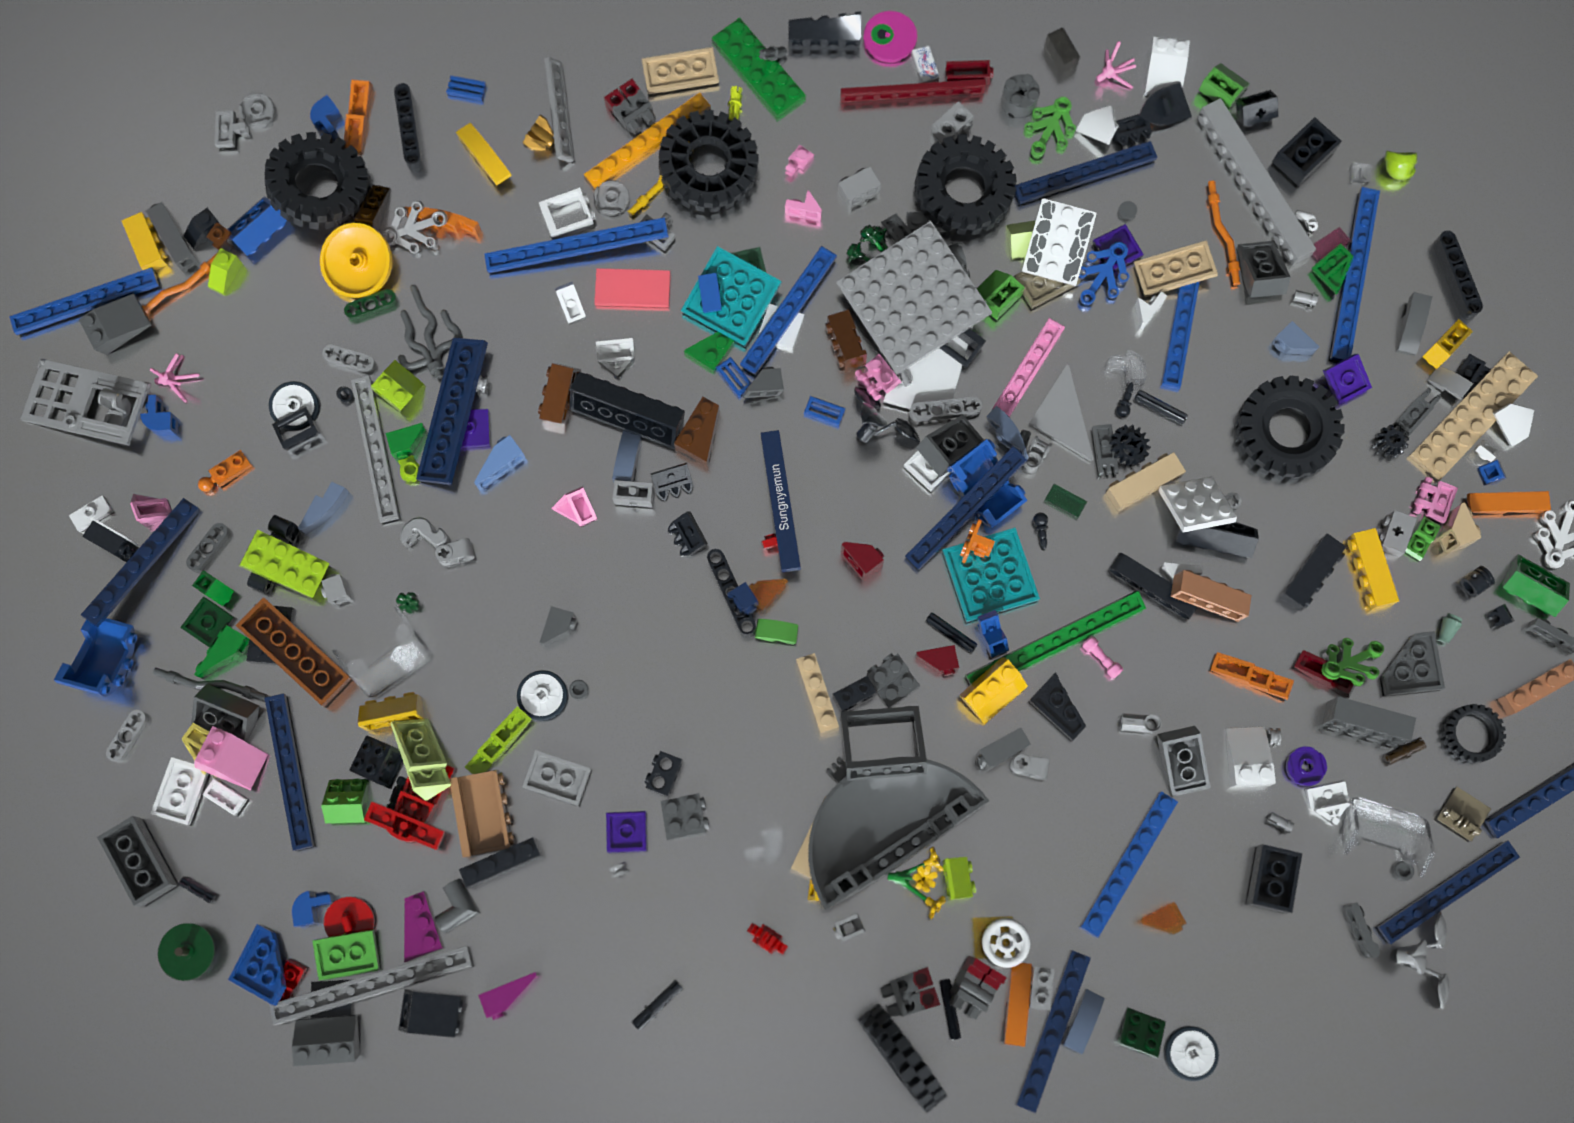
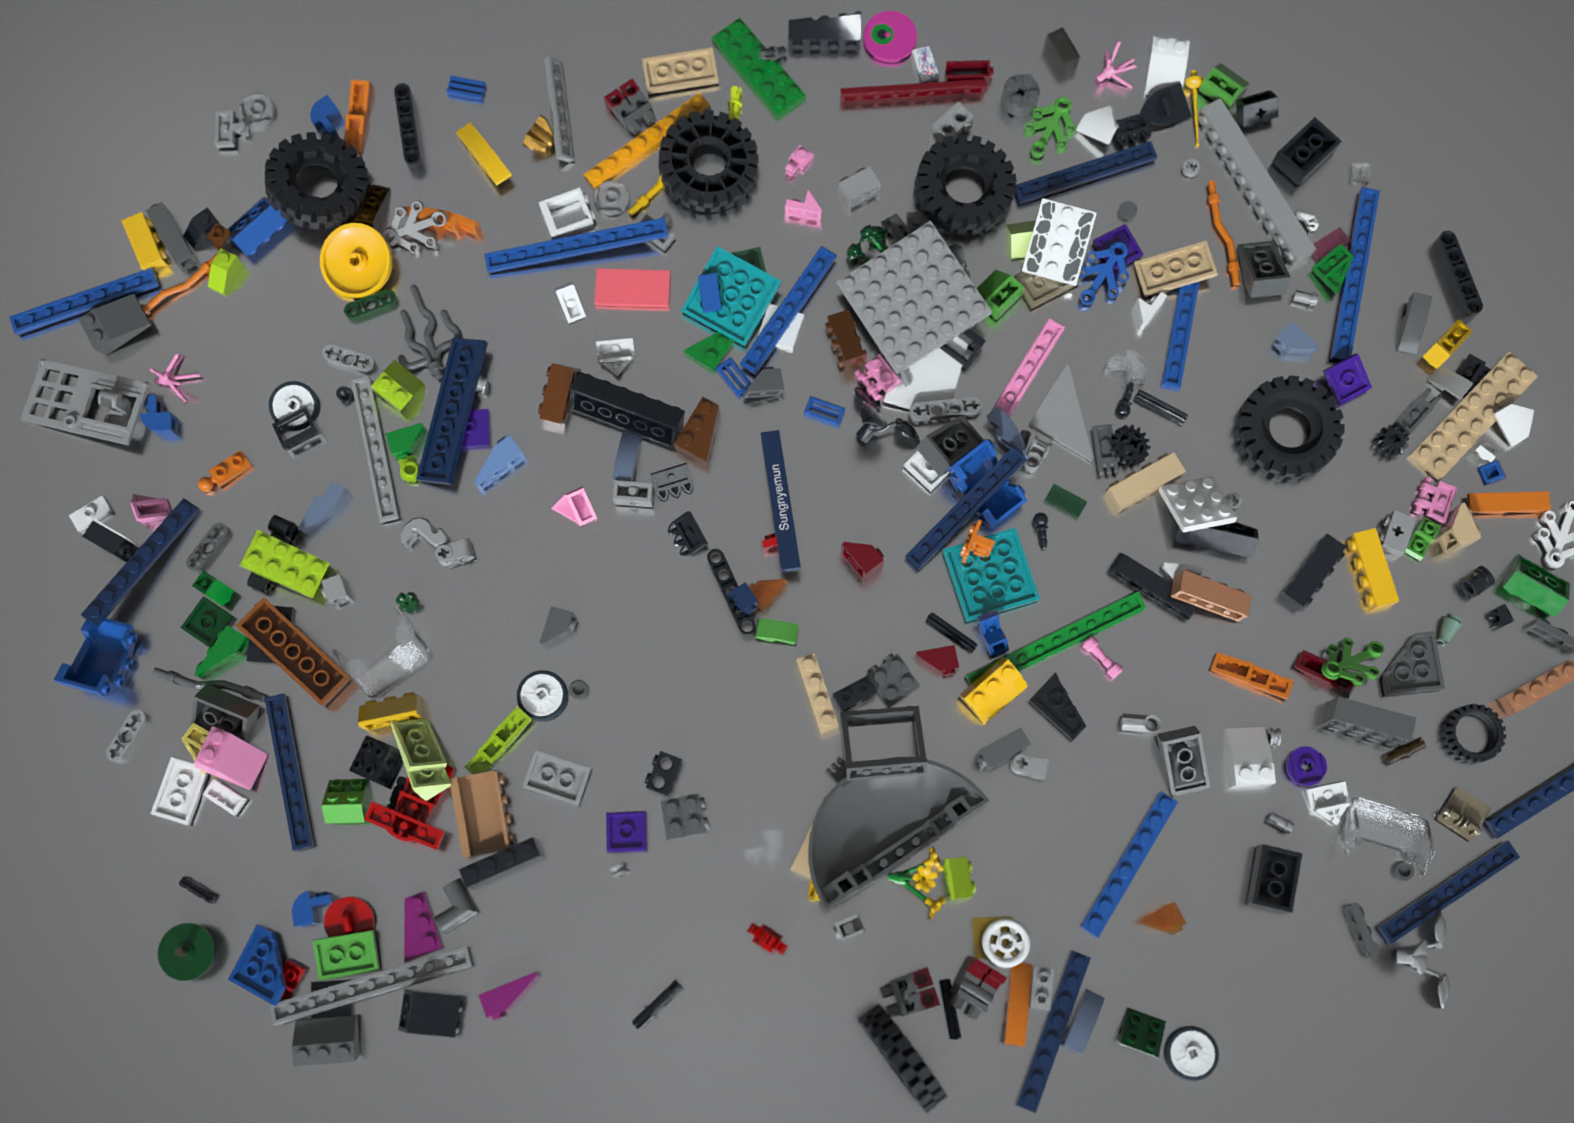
(137, 861): dark grey brick -> none
(1194, 82): none -> yellow sword
(1194, 163): none -> light grey bush
(1400, 164): lime piece -> none

